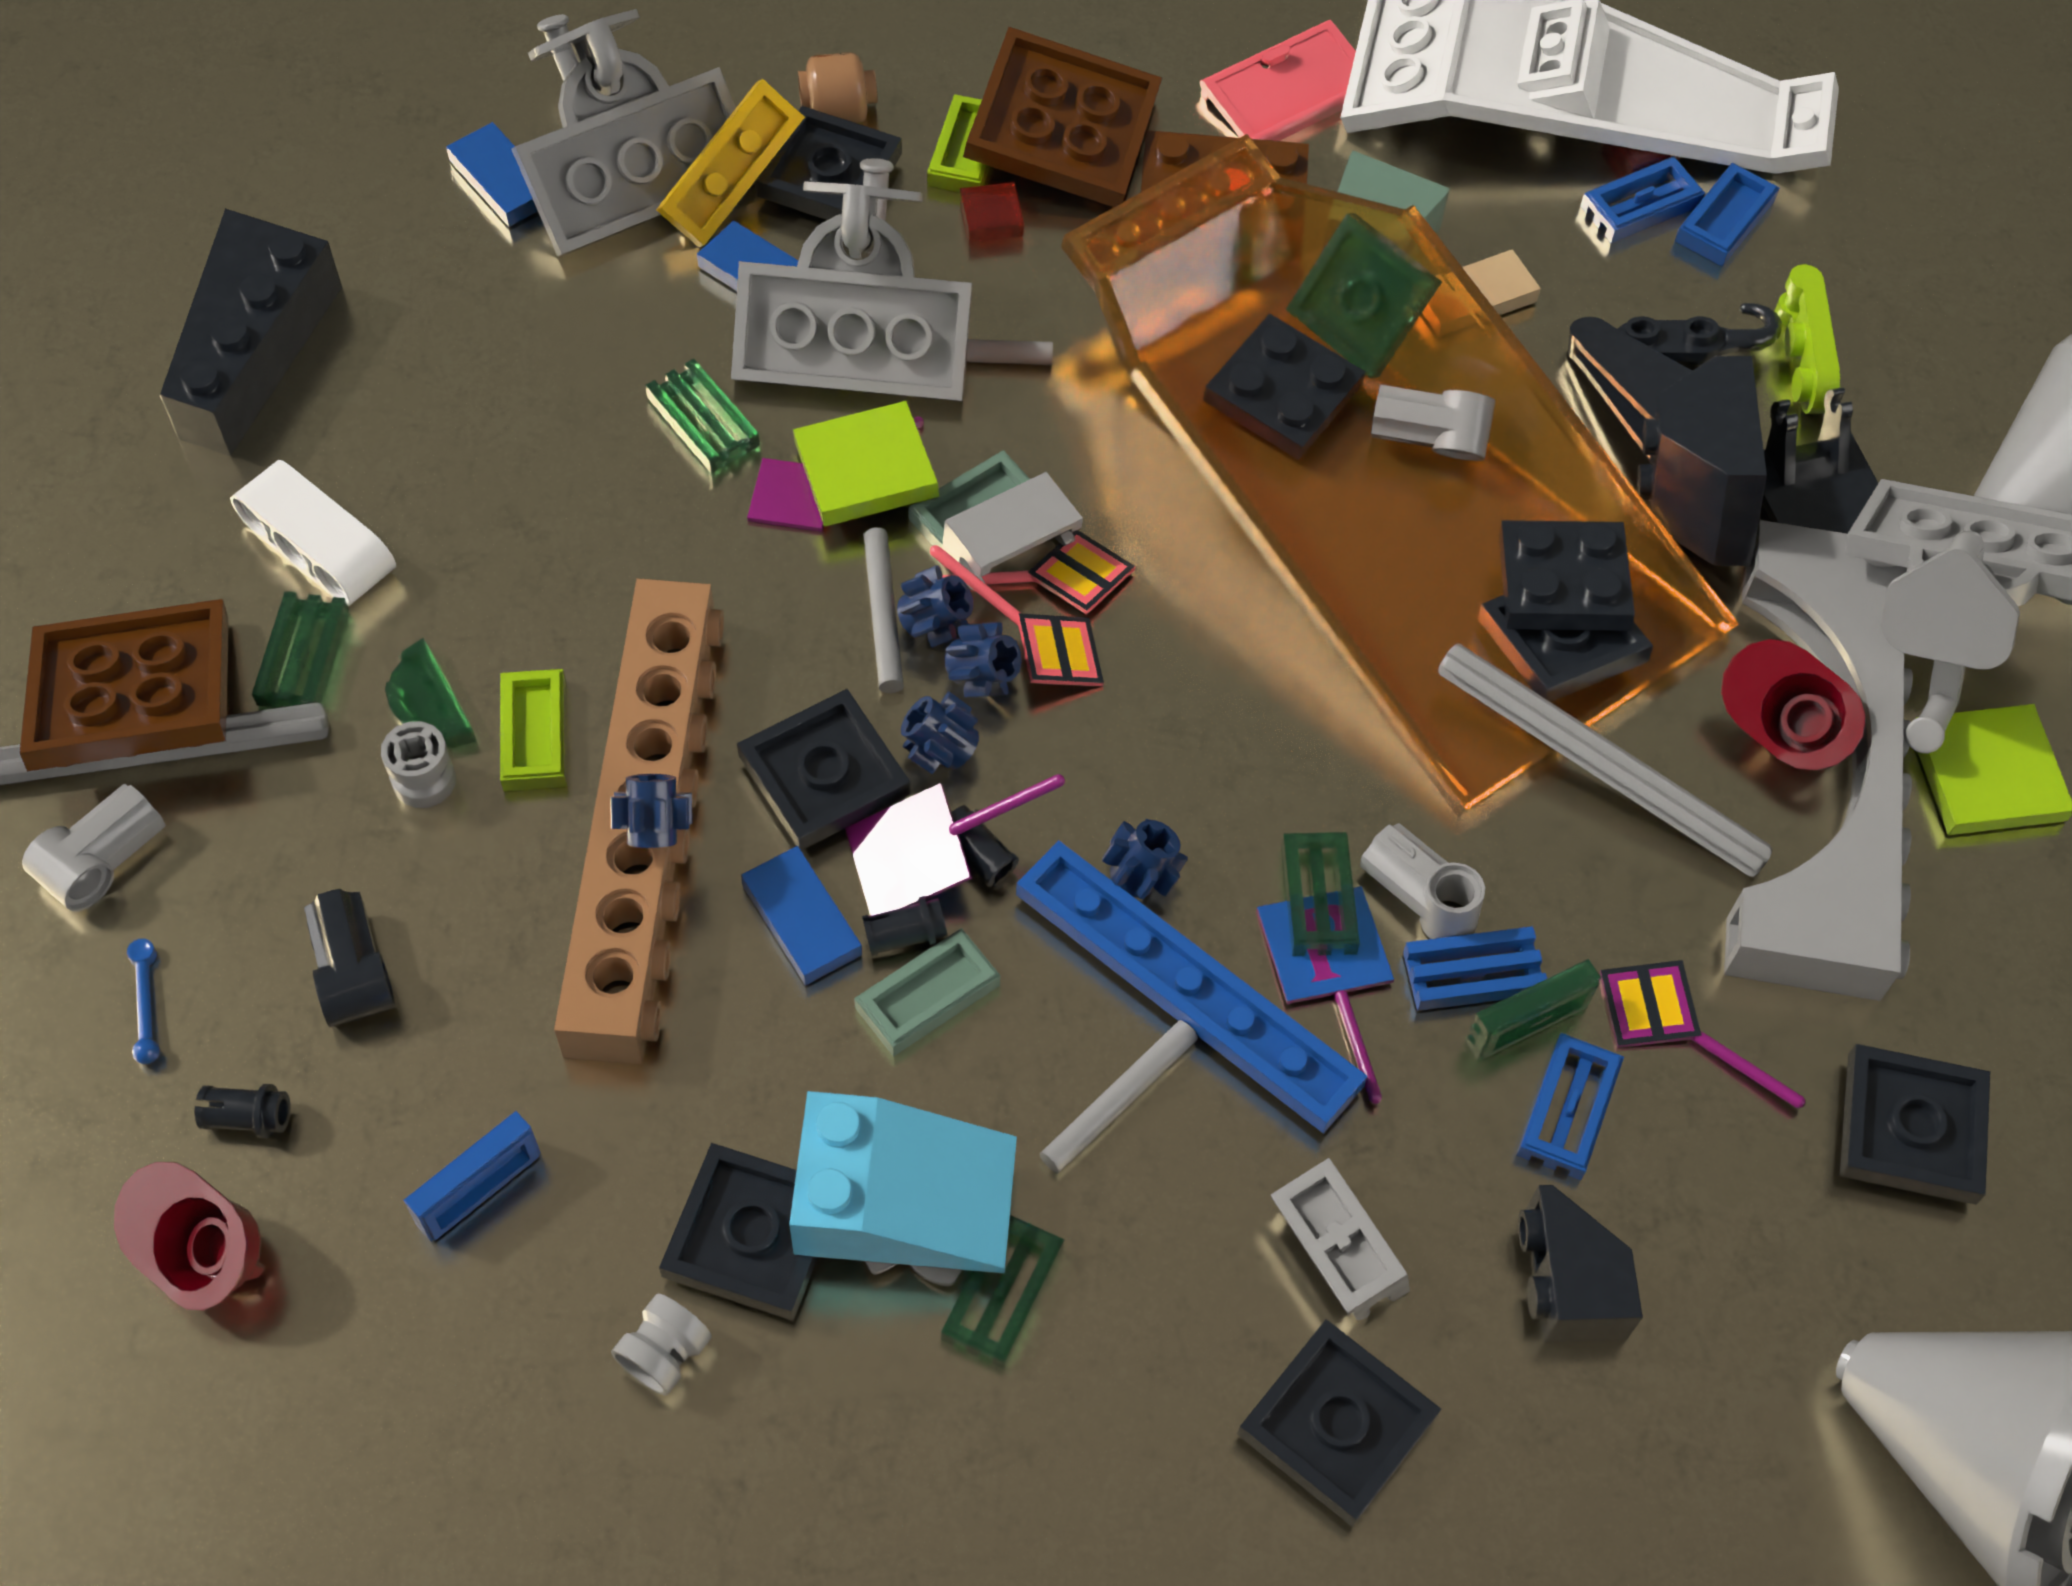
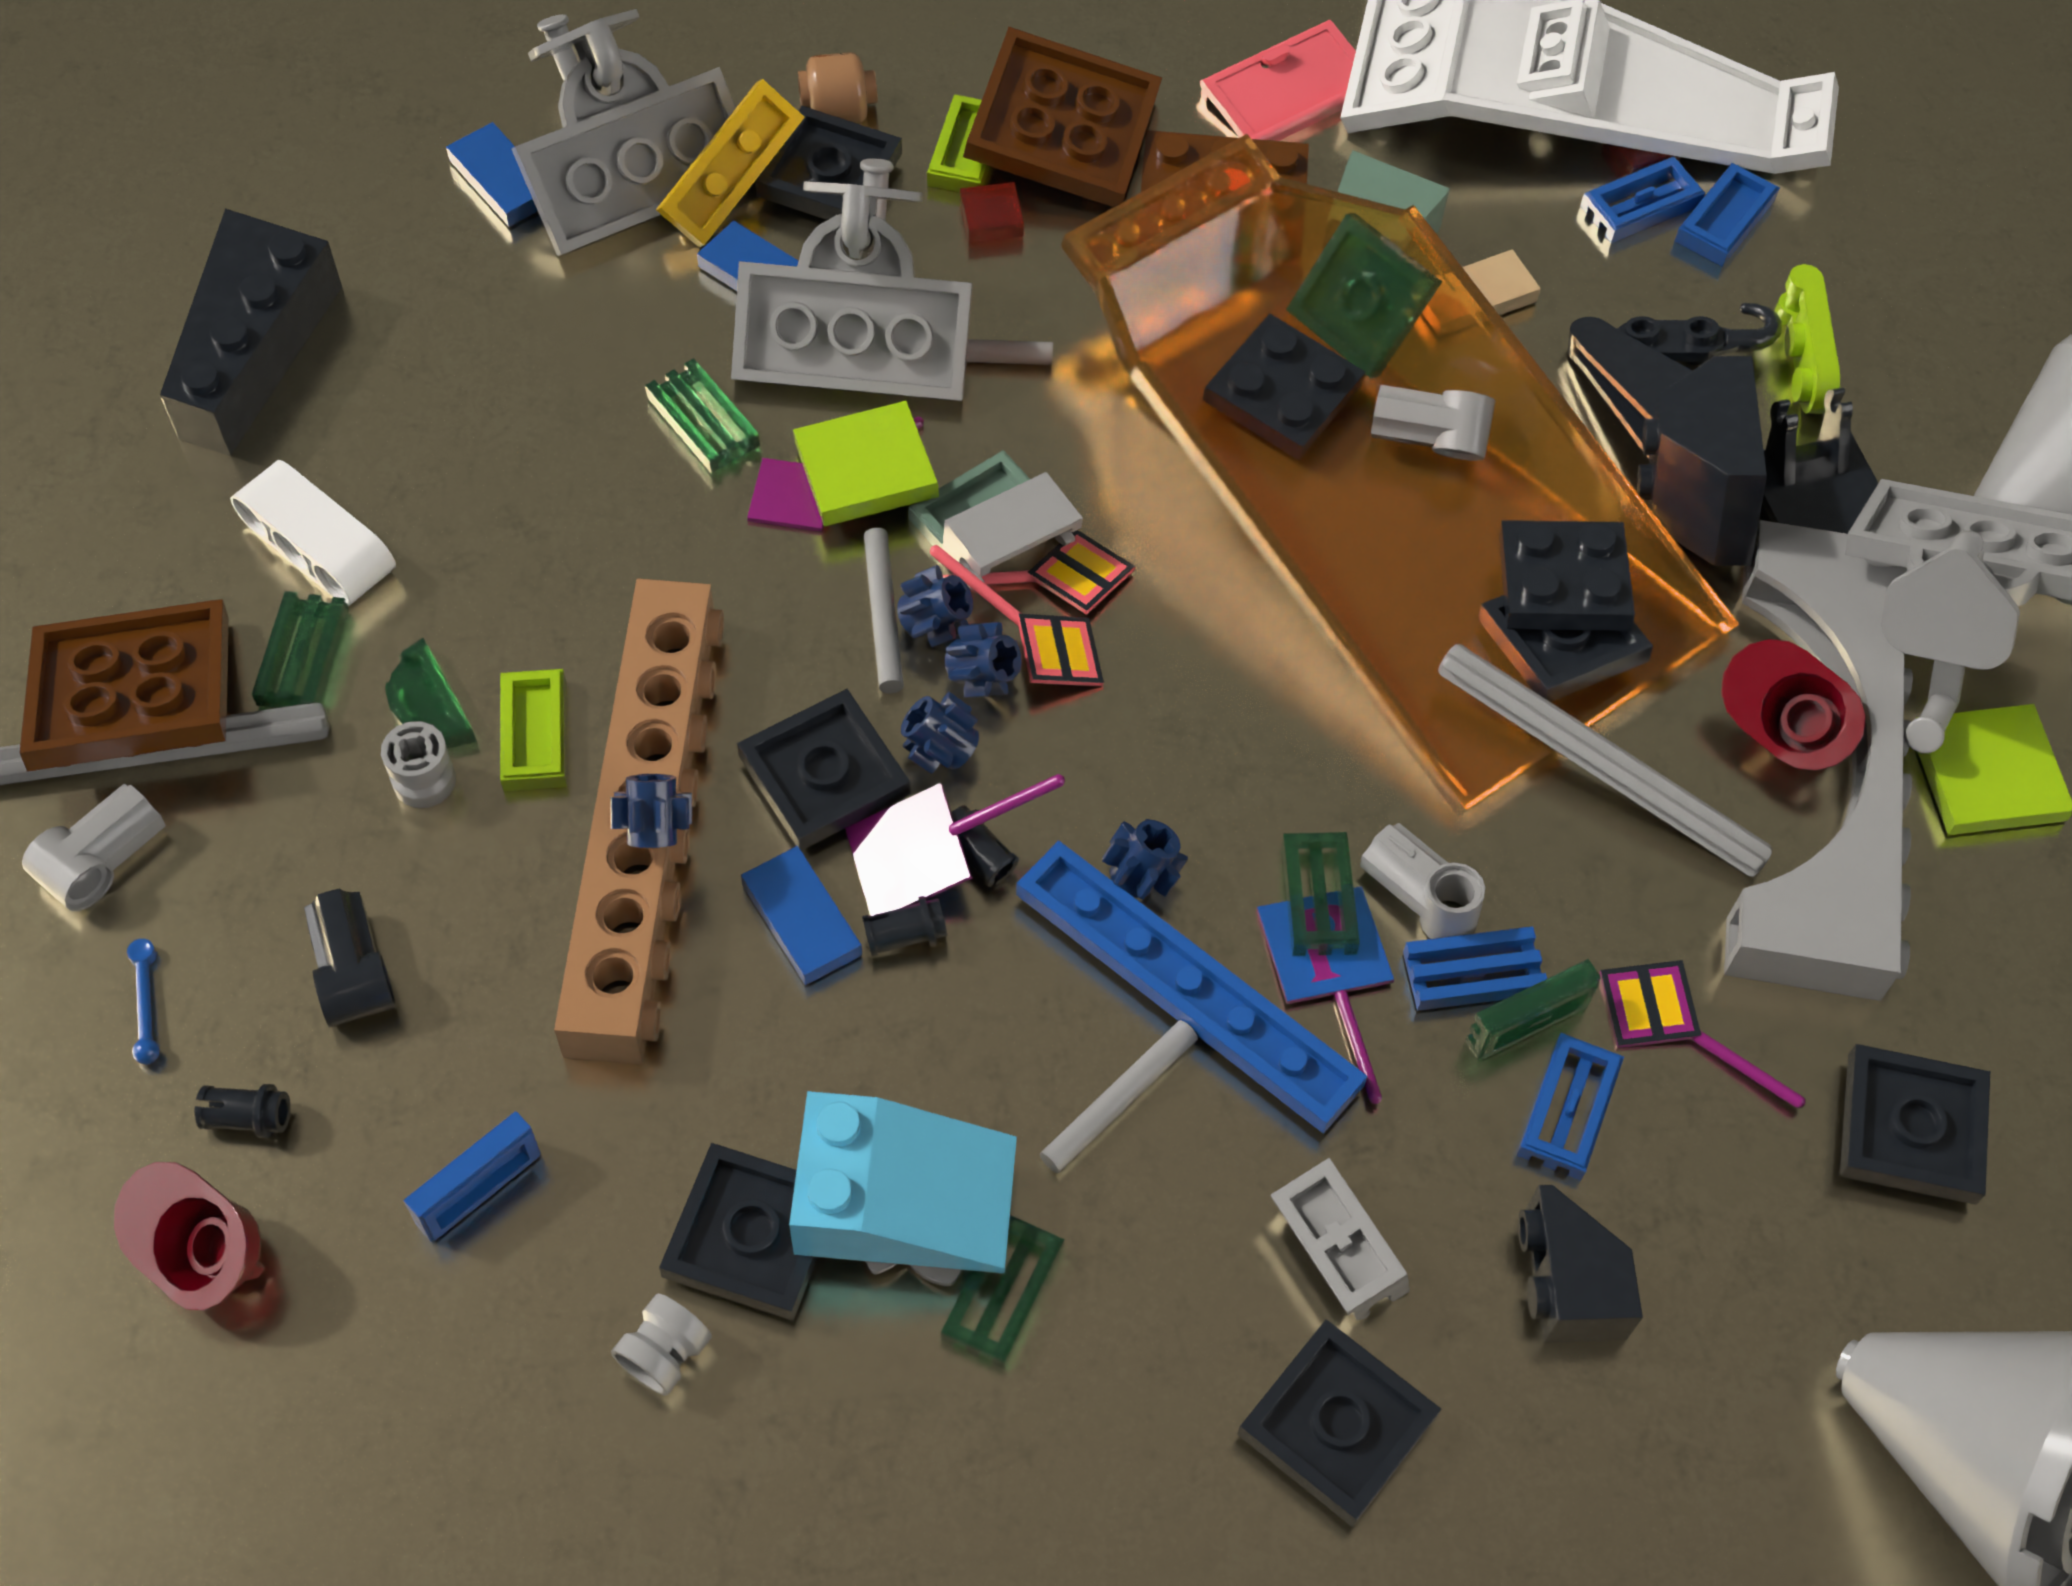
(927, 992): sand green tile -> none

